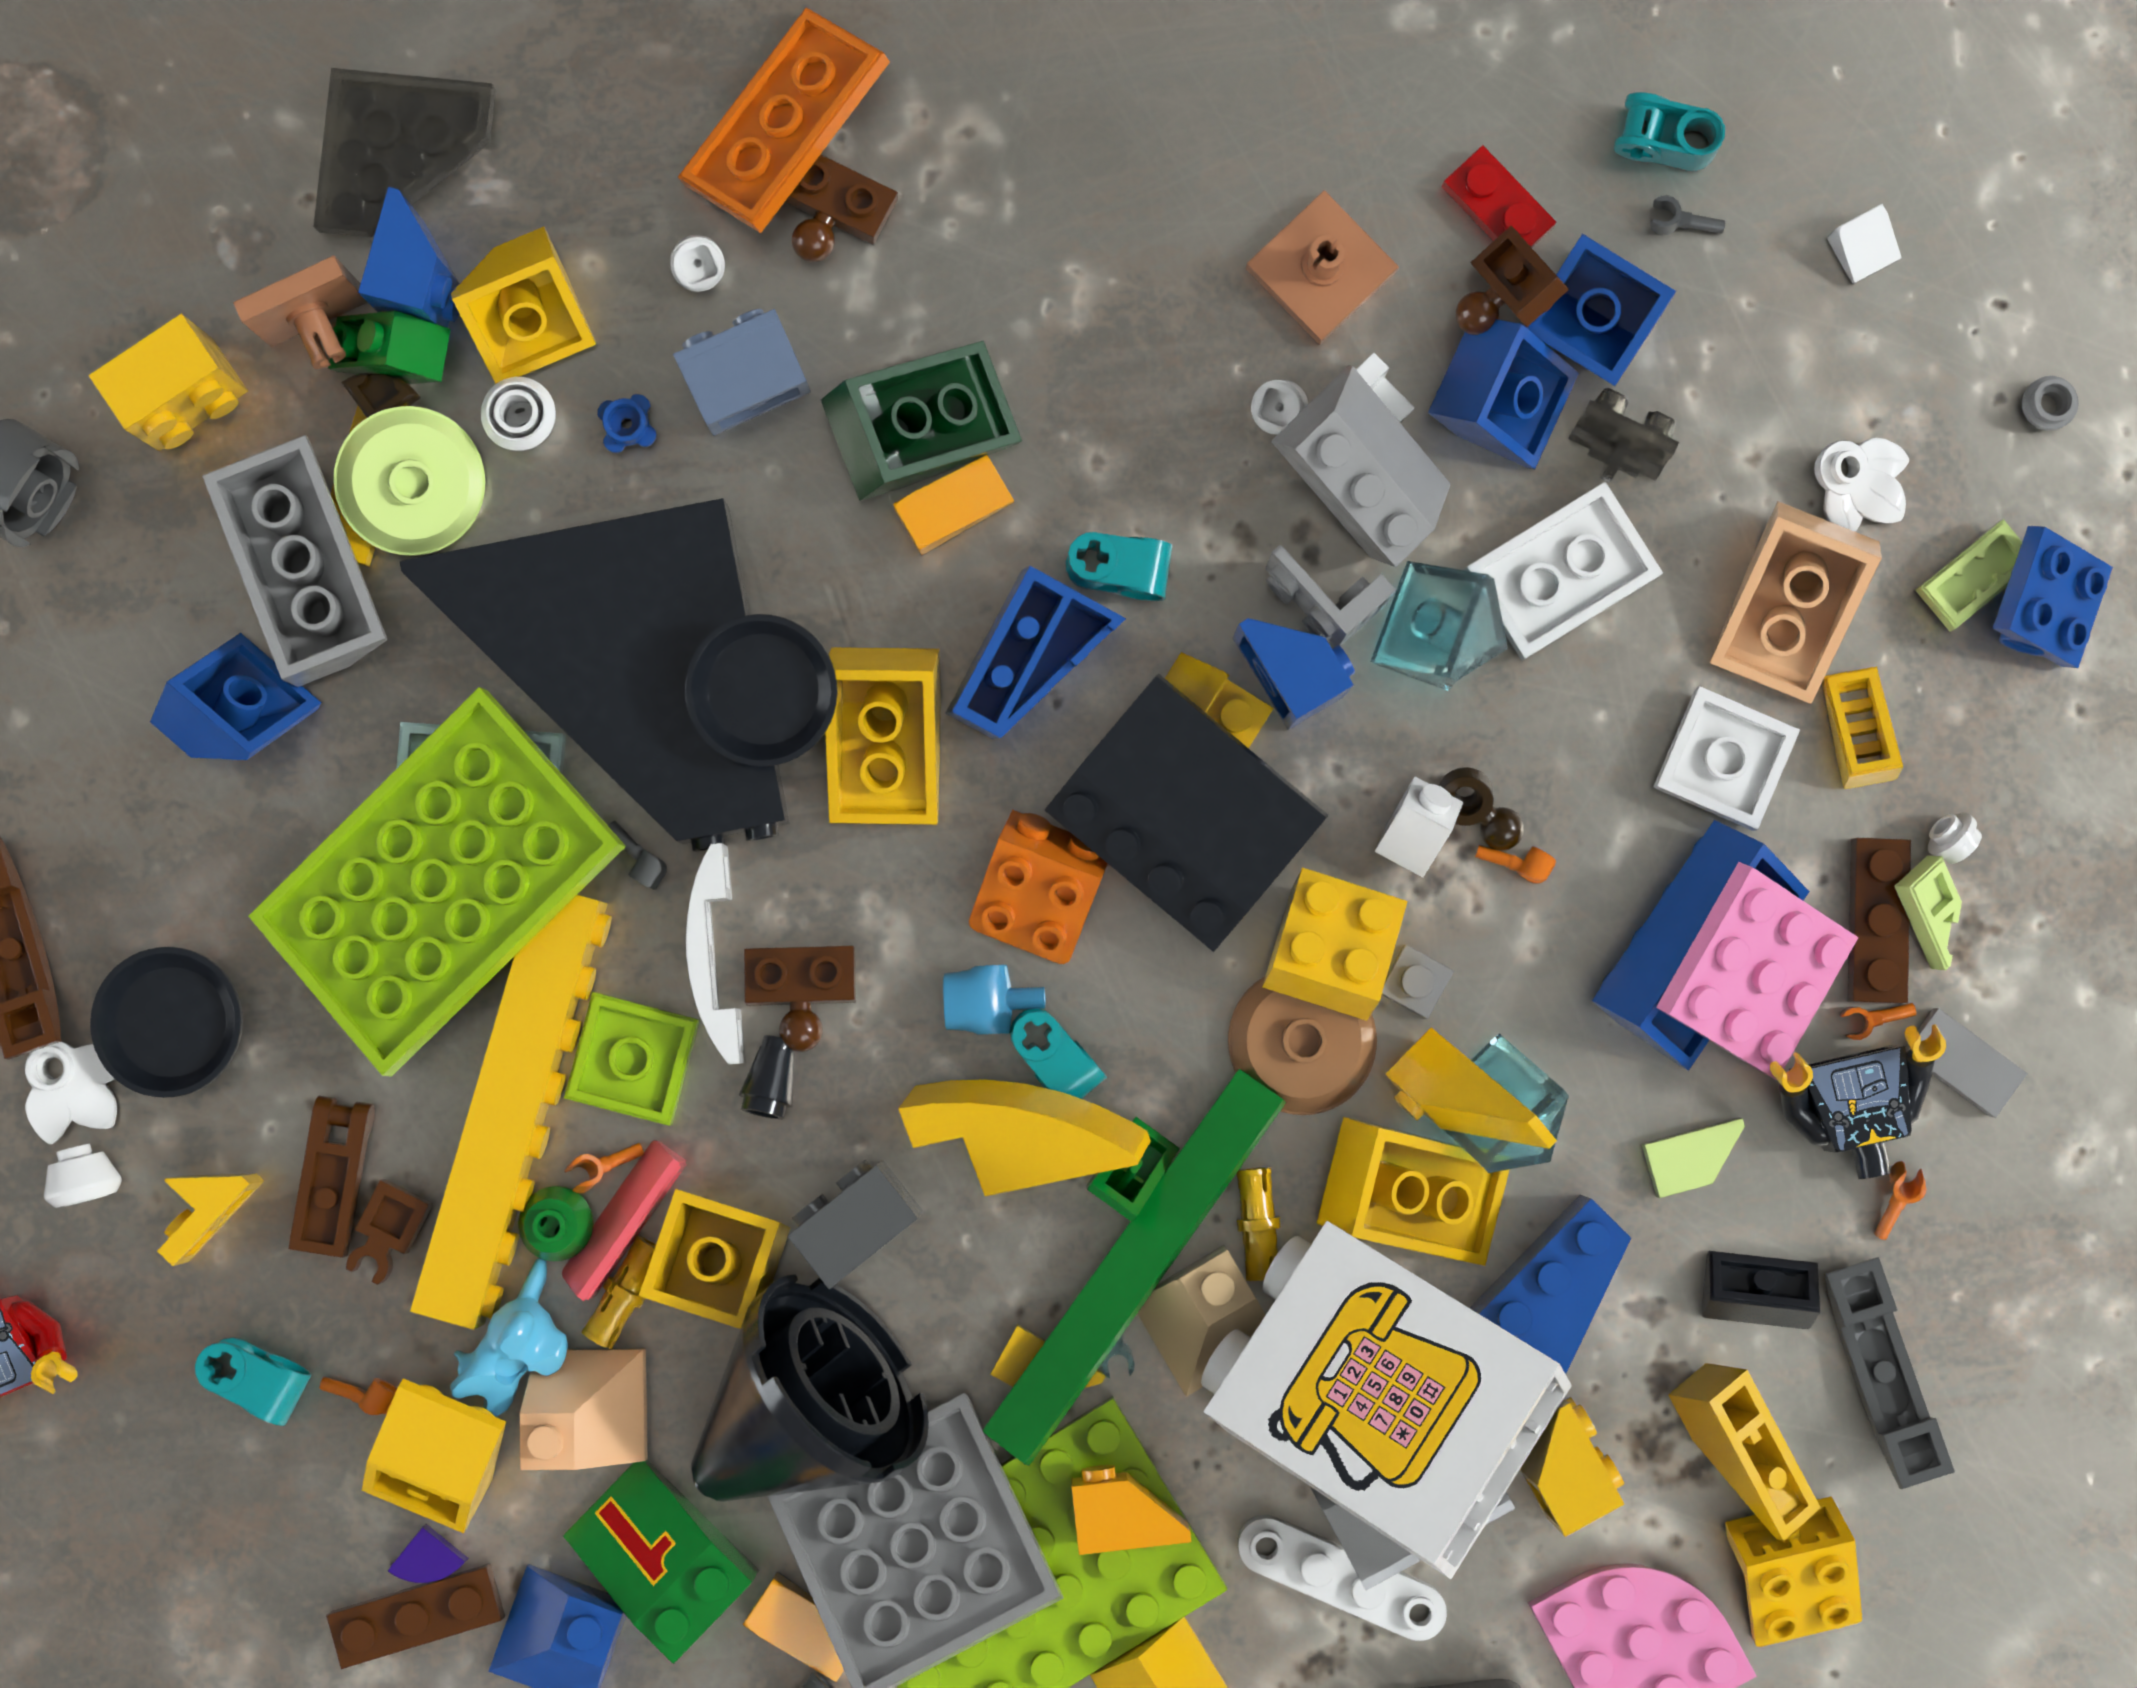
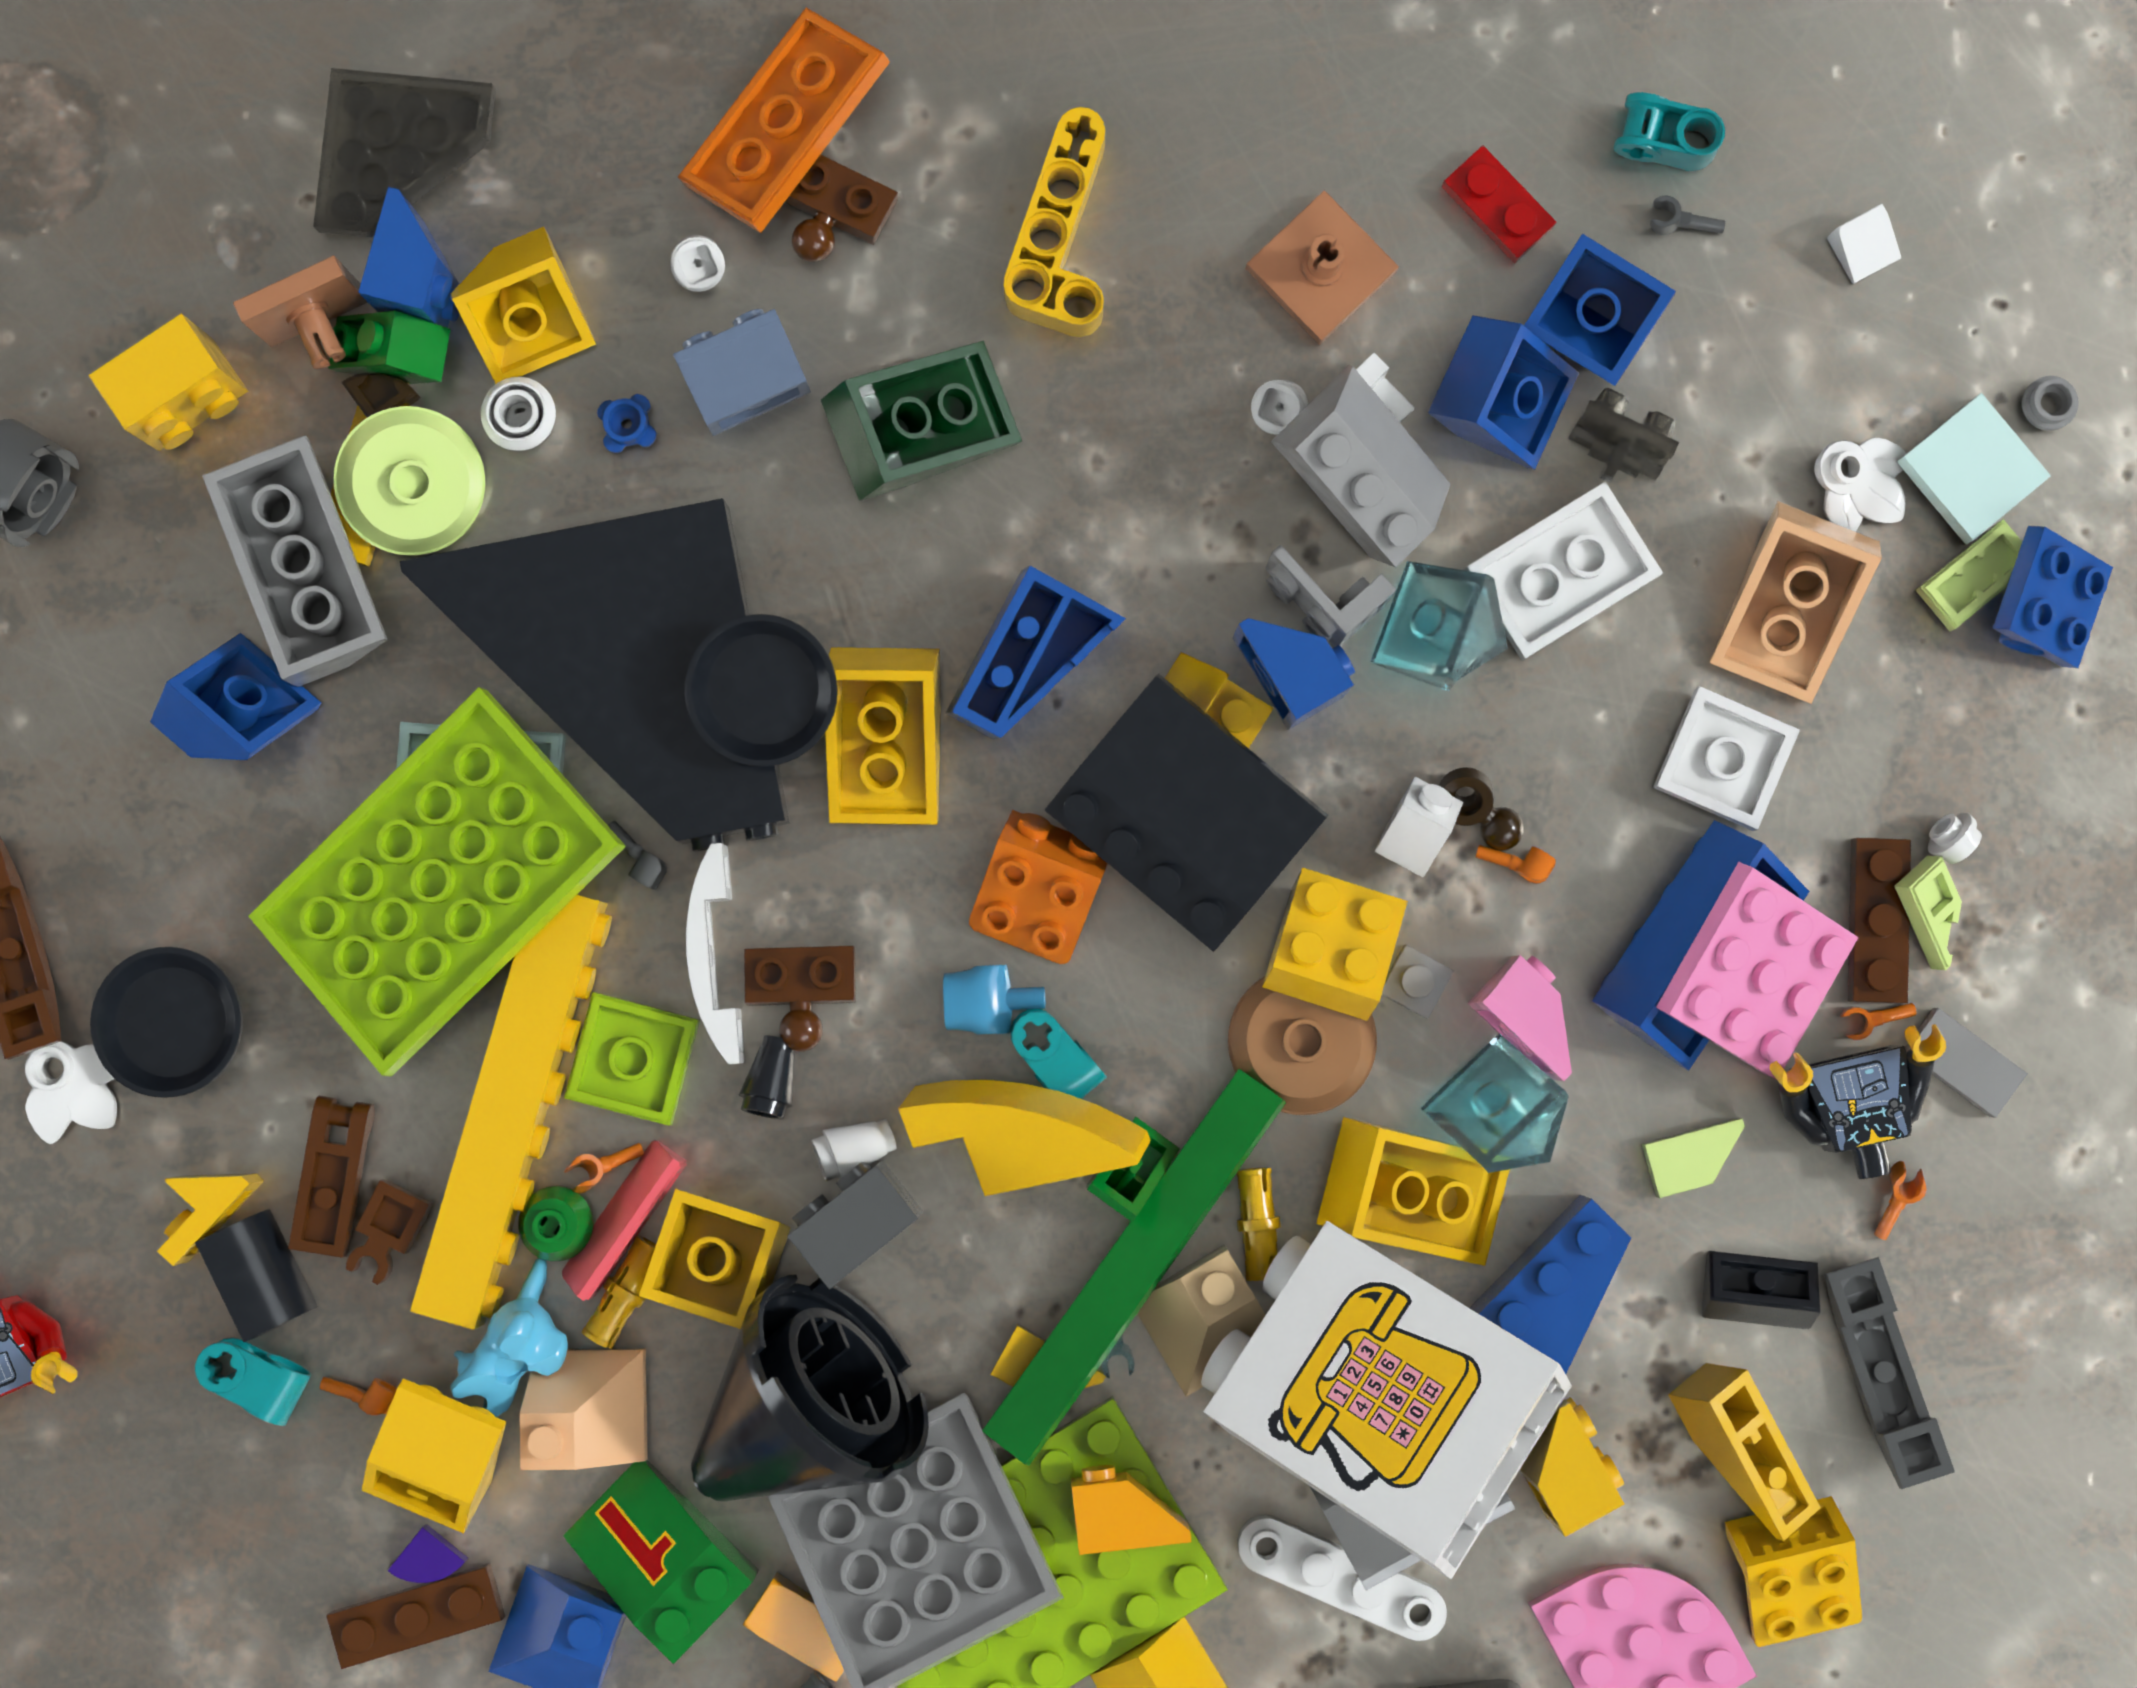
(80, 1177): white cone -> none
(256, 1275): none -> black brick
(848, 1146): none -> white cone
(952, 504): light orange slope -> none
(1063, 218): none -> yellow beam
(1129, 568): teal piece -> none
(1460, 1096): yellow slope -> none
(1516, 279): reddish brown plate -> none
(1527, 1013): none -> bright pink slope
(1890, 762): yellow slope -> none
(1973, 469): none -> light aqua tile

